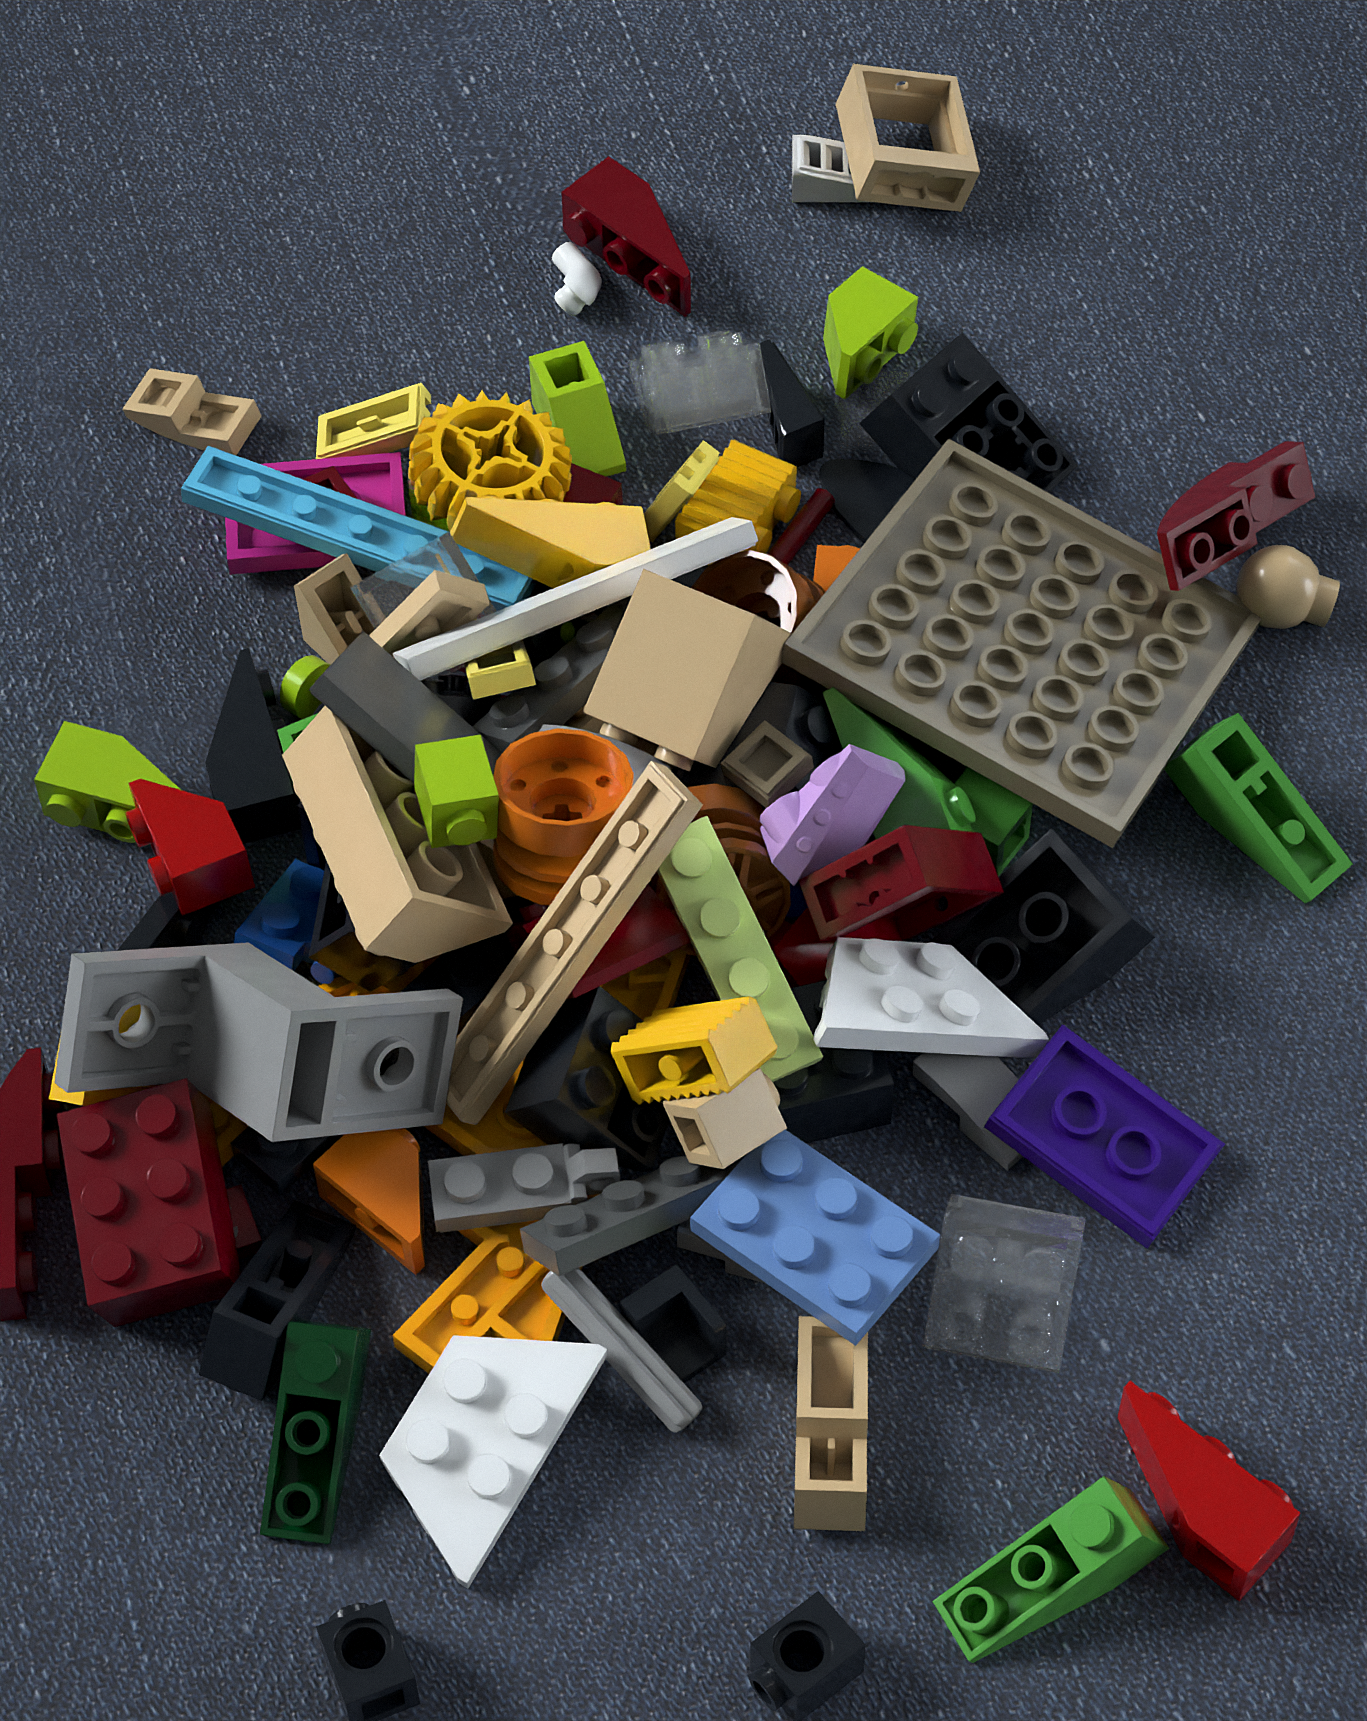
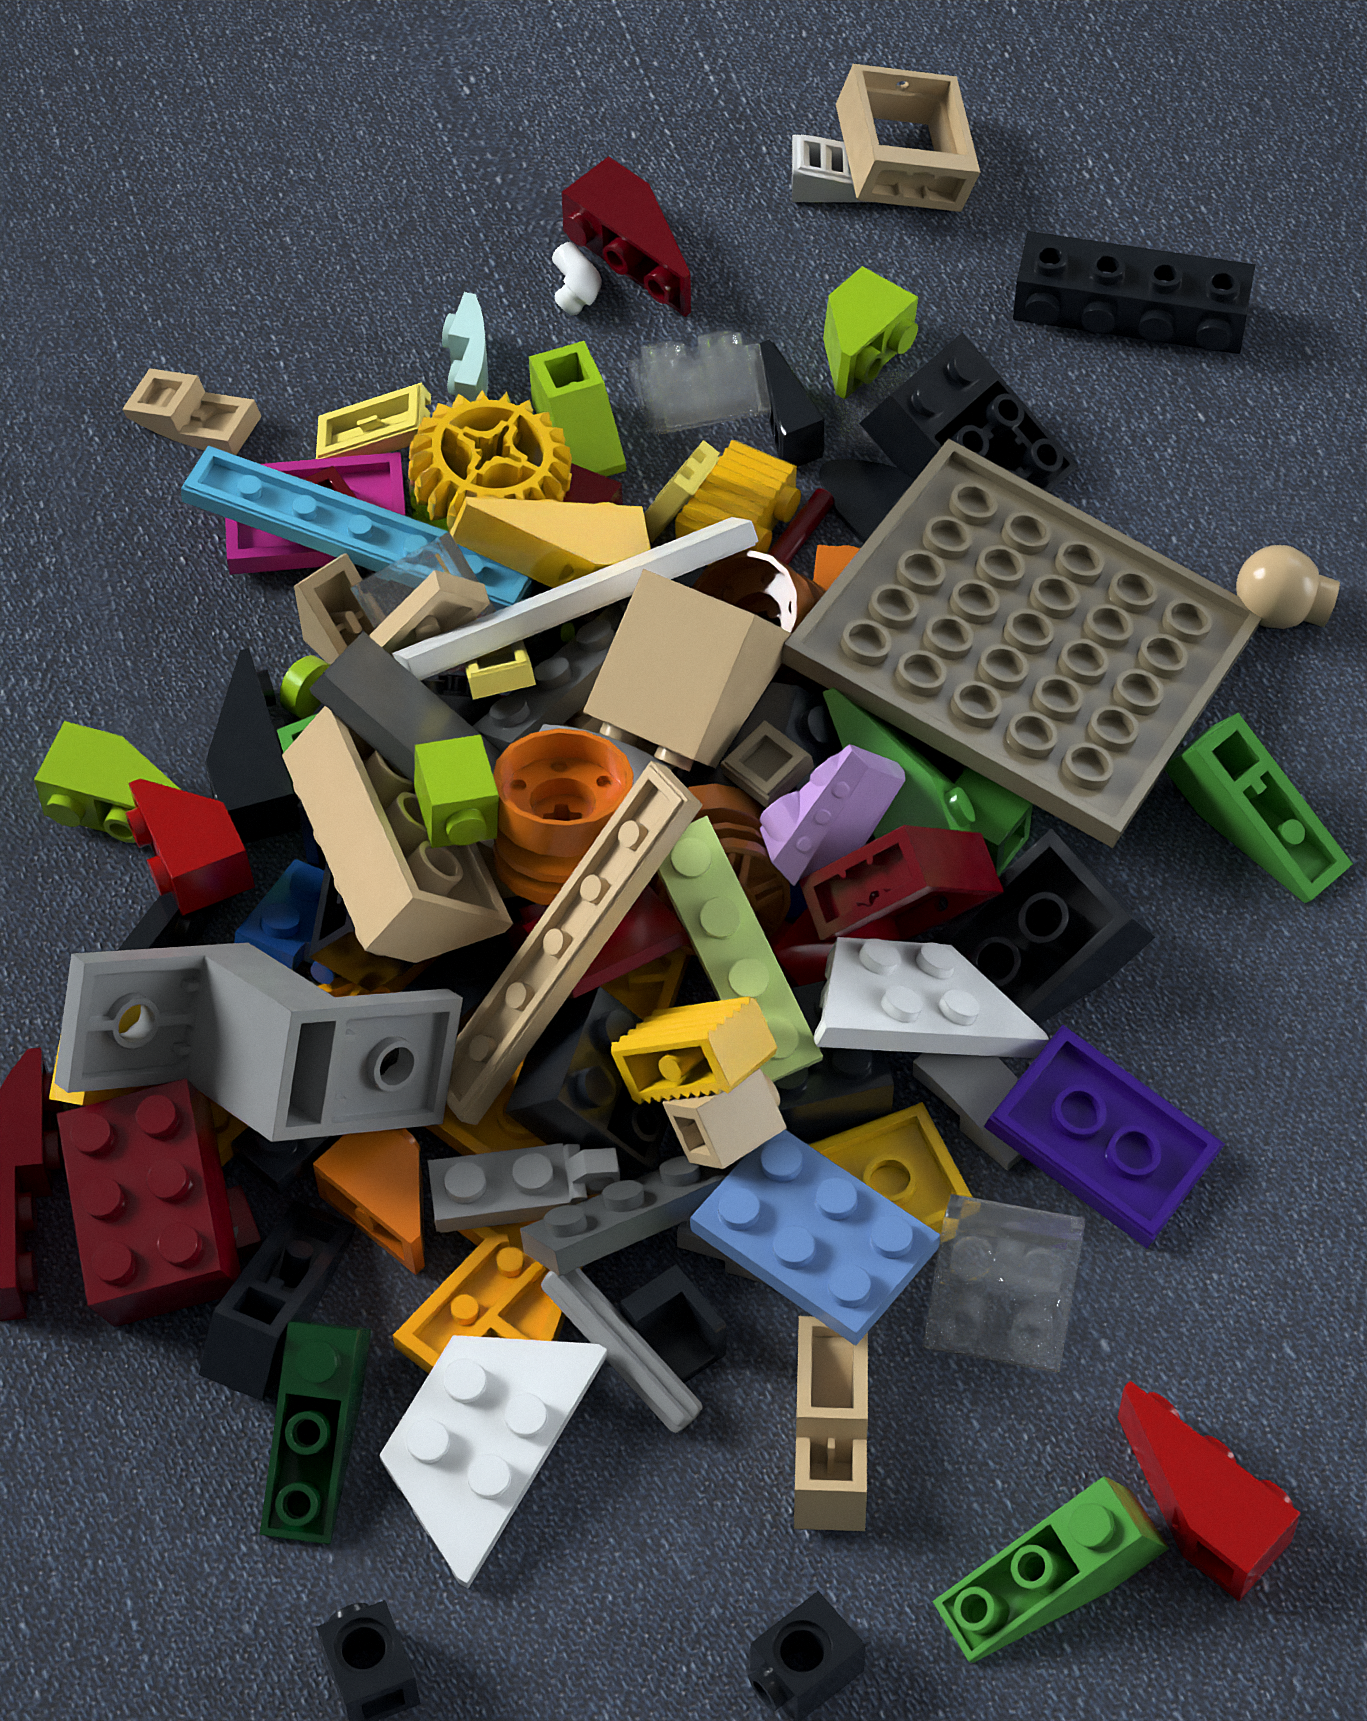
(467, 346): none -> light aqua slope
(901, 1161): none -> yellow tile
(1131, 296): none -> black brick
(1228, 508): dark red slope -> none

